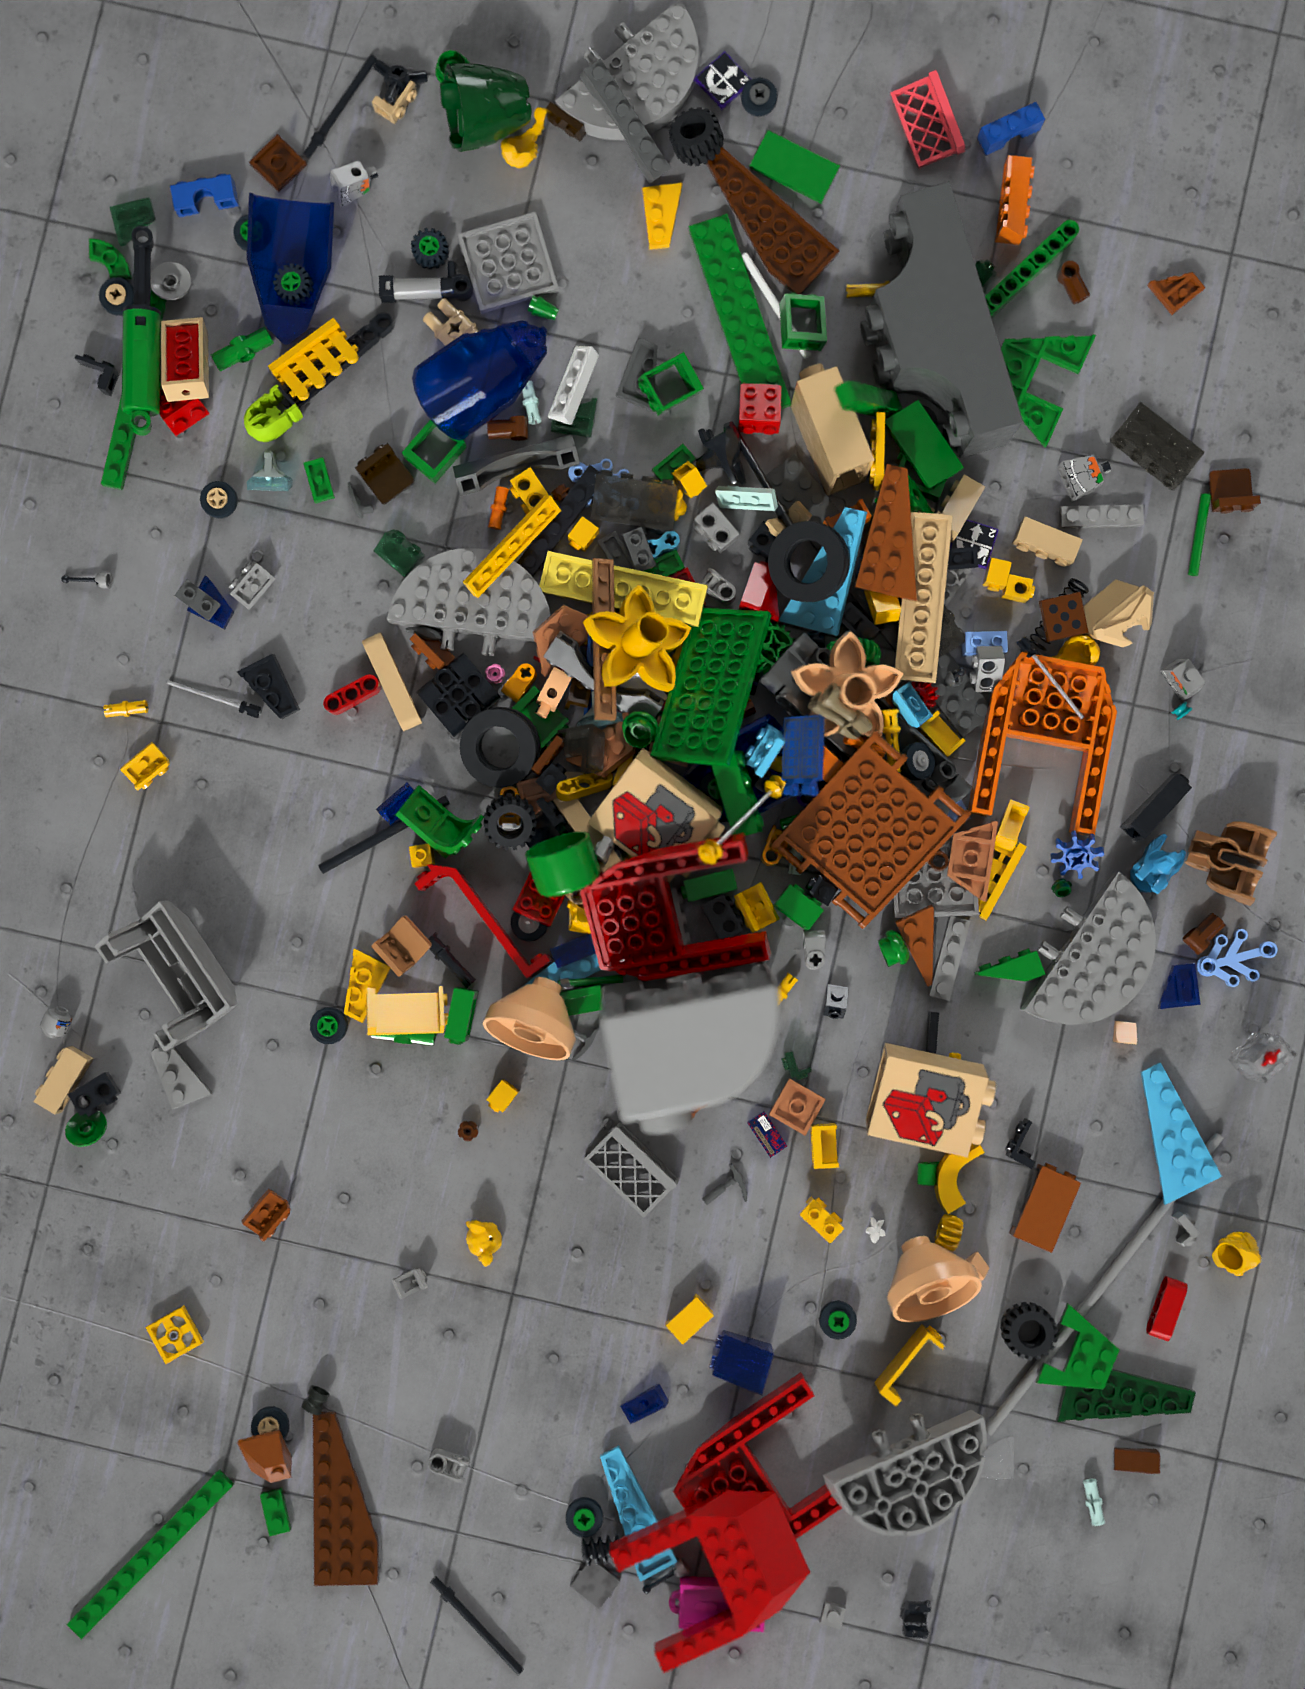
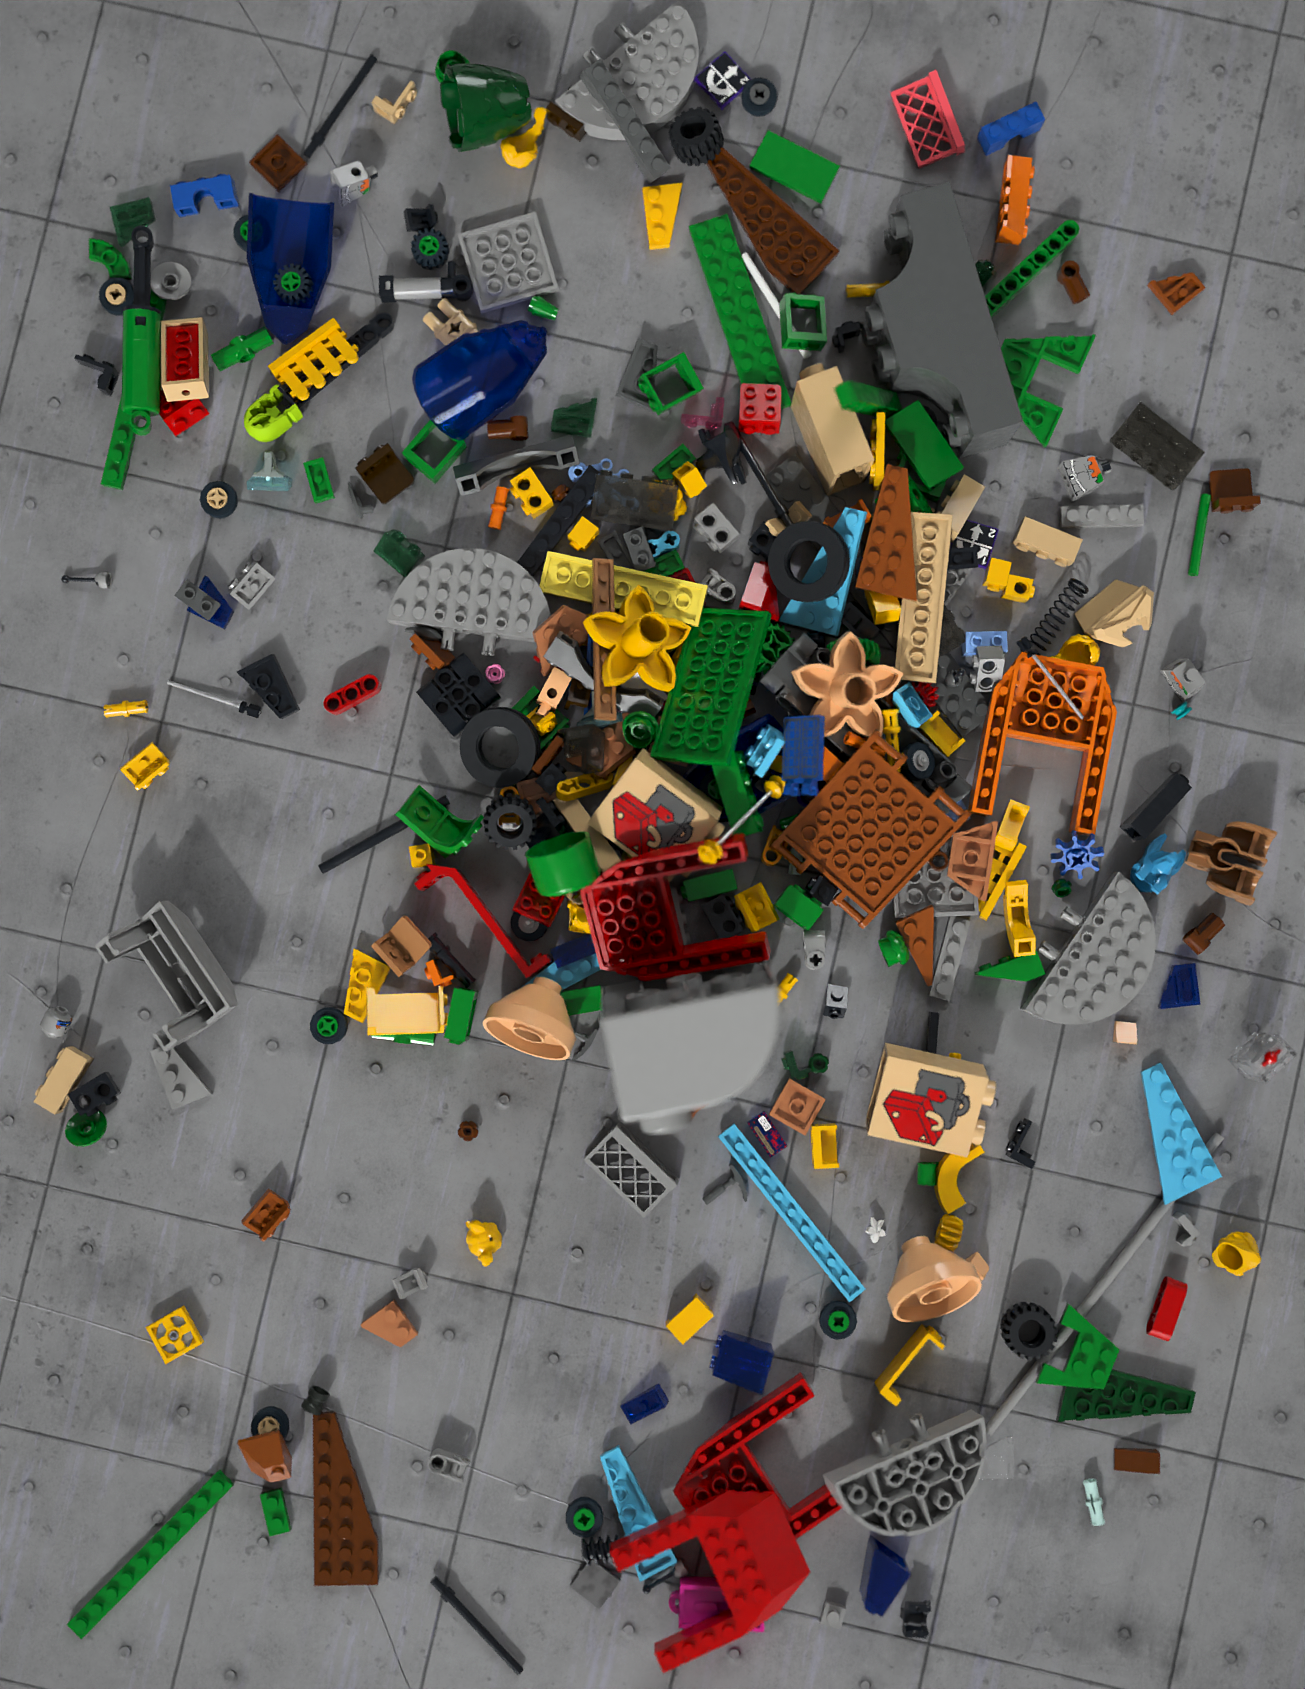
(391, 1325): none -> nougat wing
(392, 681): tan beam -> none
(394, 802): clear blue plate -> none
(397, 79): black bush -> none
(419, 219): none -> black bracket
(432, 972): none -> orange bracket
(502, 1096): yellow brick -> none
(512, 546): yellow plate -> none
(518, 686): light orange piece -> none
(531, 403): light aqua pin -> none
(545, 724): none -> yellow bracket
(567, 983): green piece -> none
(573, 384): white slope -> none
(604, 849): light grey plate -> none
(707, 421): none -> clear pink bracket
(746, 498): light aqua hinge -> none
(791, 1212): none -> medium azure plate
(818, 1068): none -> dark green plate
(826, 1224): yellow bracket -> none
(828, 705): dark tan piece -> none
(845, 331): none -> black bracket
(881, 1577): none -> clear blue slope
(1017, 918): none -> yellow arch
(1046, 1207): dark orange panel -> none
(1063, 616): reddish brown tile -> none
(1232, 959): light blue plant -> none

